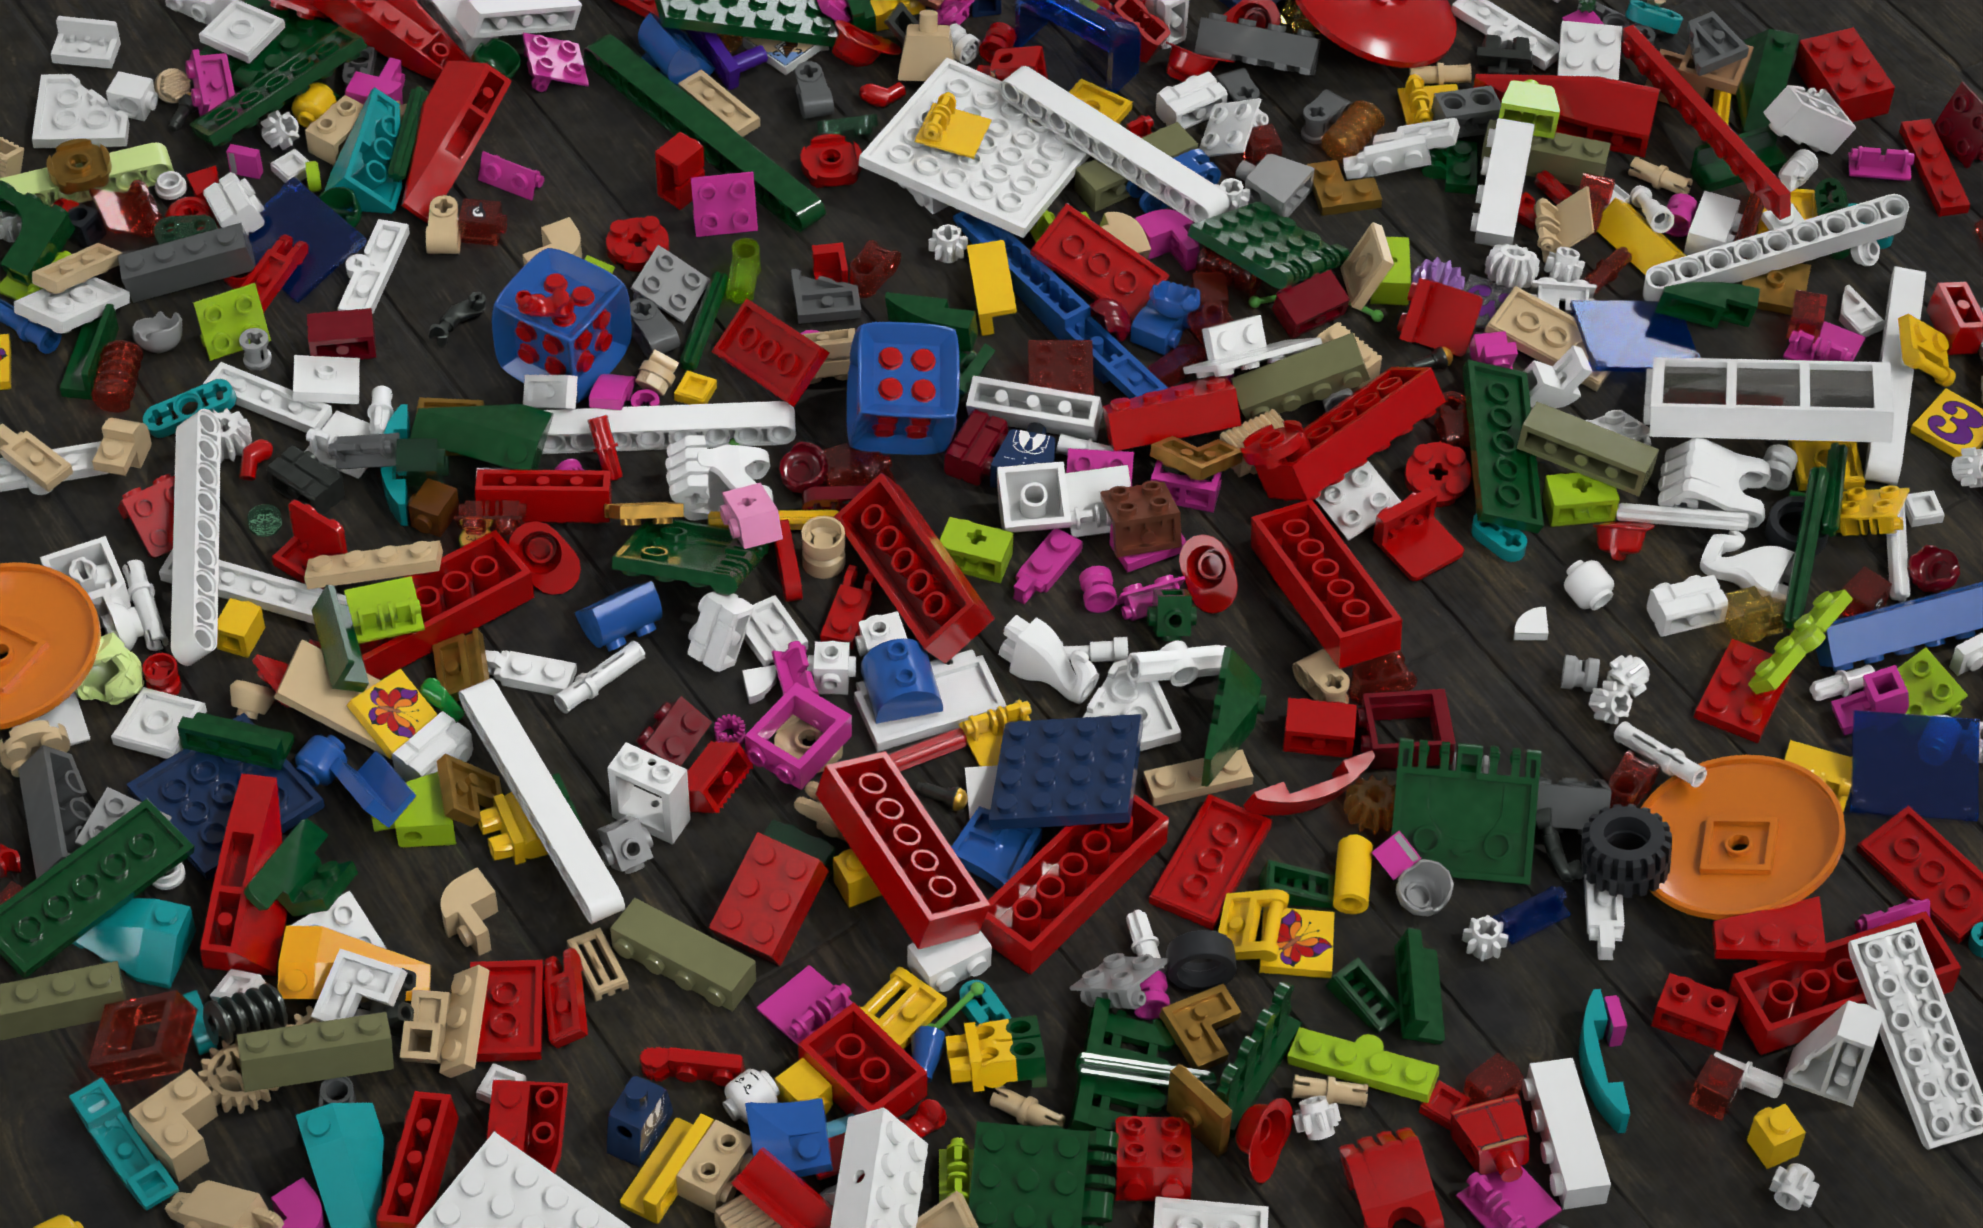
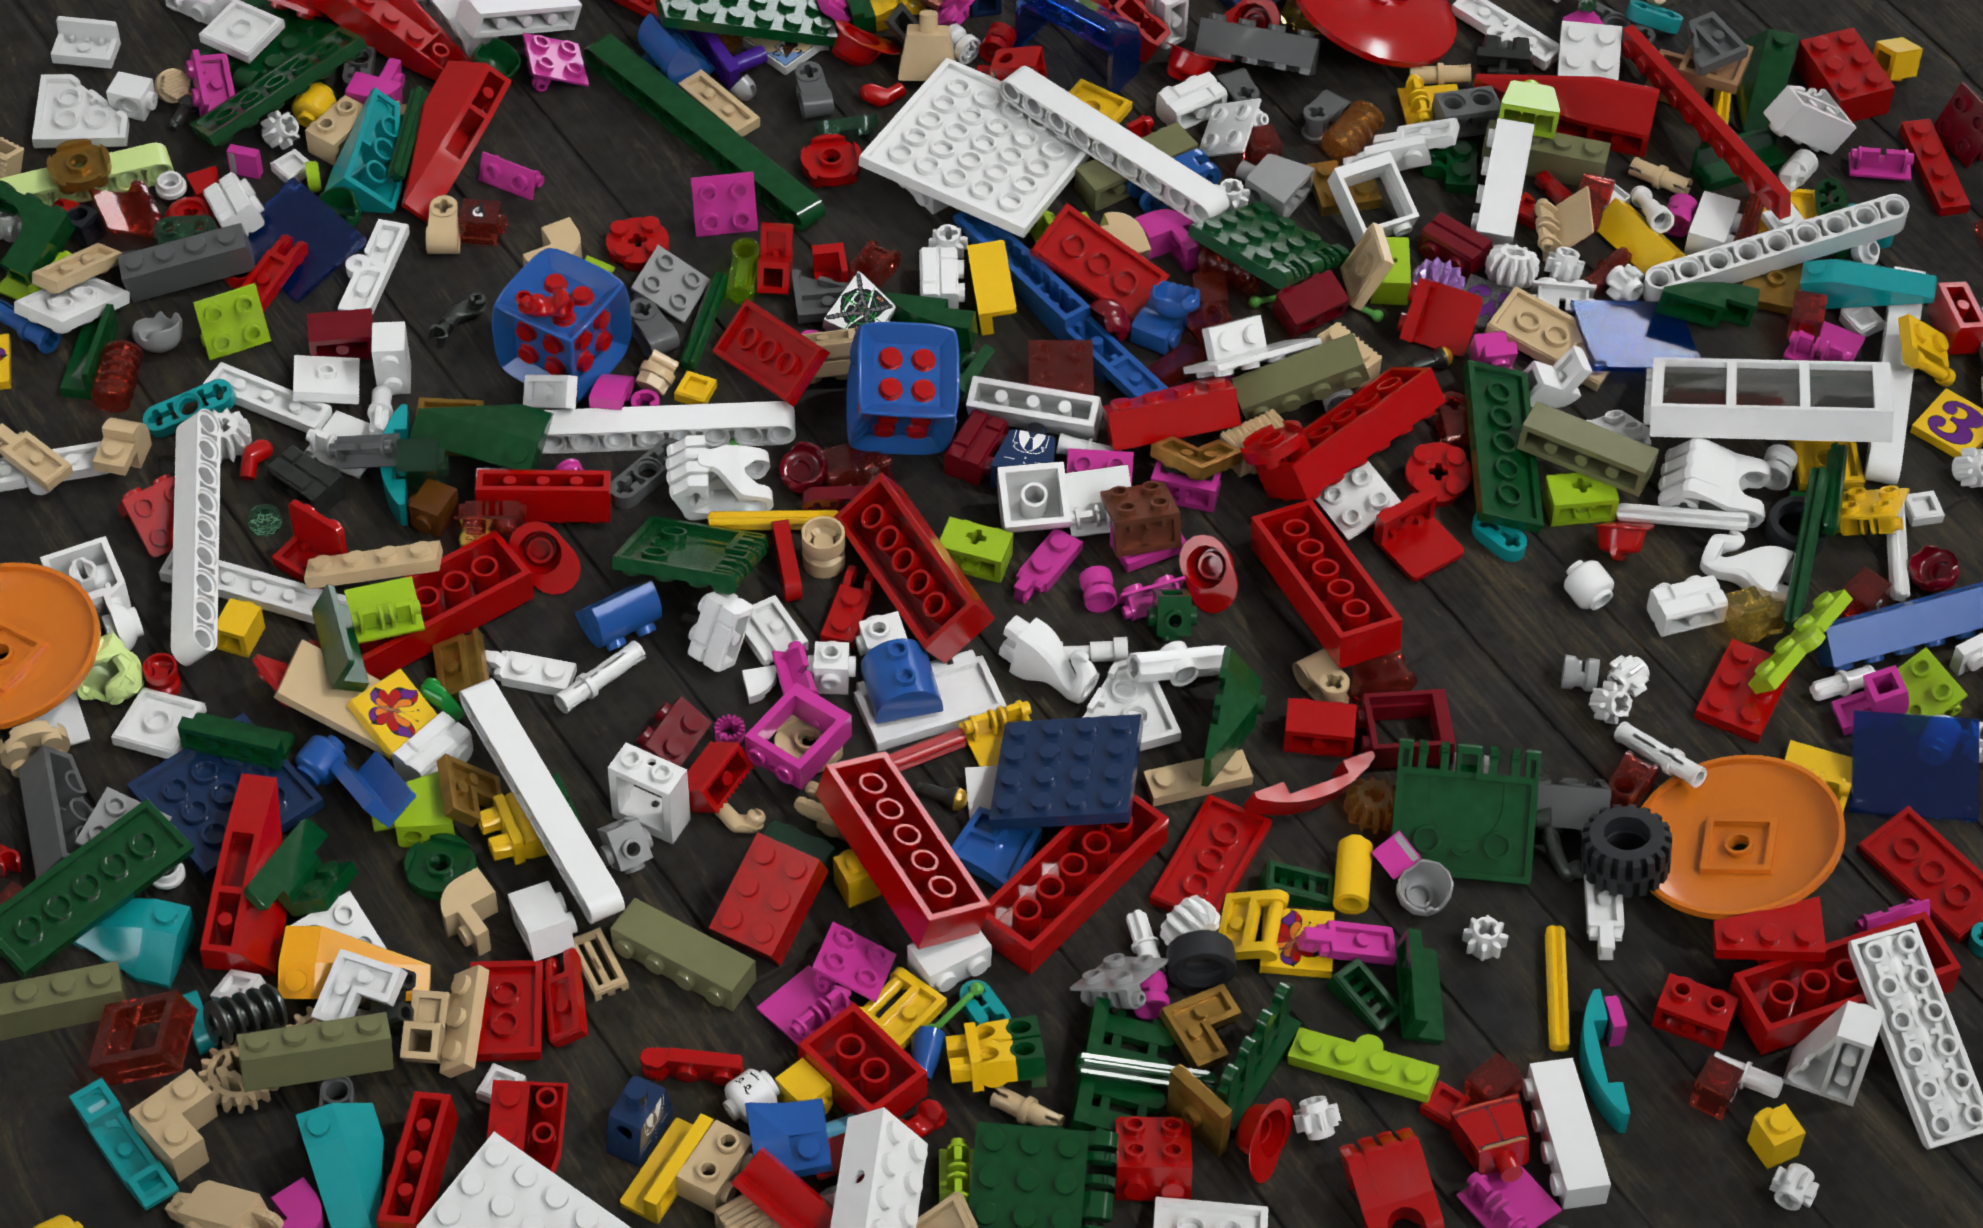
(143, 598): white pin -> none
(251, 698): tan cone -> none
(256, 348): light grey bush -> none
(391, 356): none -> white brick
(440, 848): none -> dark green plate
(542, 920): none -> white brick
(605, 446): red axle -> none
(633, 512): pearl gold plate -> none
(642, 486): none -> dark grey beam
(675, 166): red piece -> none
(741, 823): none -> tan arm
(744, 89): none -> light grey hinge
(751, 516): bright pink brick -> none
(775, 258): none -> red brick
(852, 963): none -> dark pink hinge
(859, 305): none -> torso
(940, 274): none -> white brick
(952, 128): yellow hinge -> none
(1189, 916): none -> white gear
(1334, 1090): tan pin -> none
(1350, 941): none -> dark pink hinge
(1368, 169): none -> white window
(1454, 242): none -> dark red brick
(1532, 625): white tile -> none
(1534, 914): clear blue hinge -> none
(1557, 988): none -> yellow axle
(1625, 283): none -> white gear
(1865, 285): none -> teal wedge
(1898, 58): none -> yellow brick

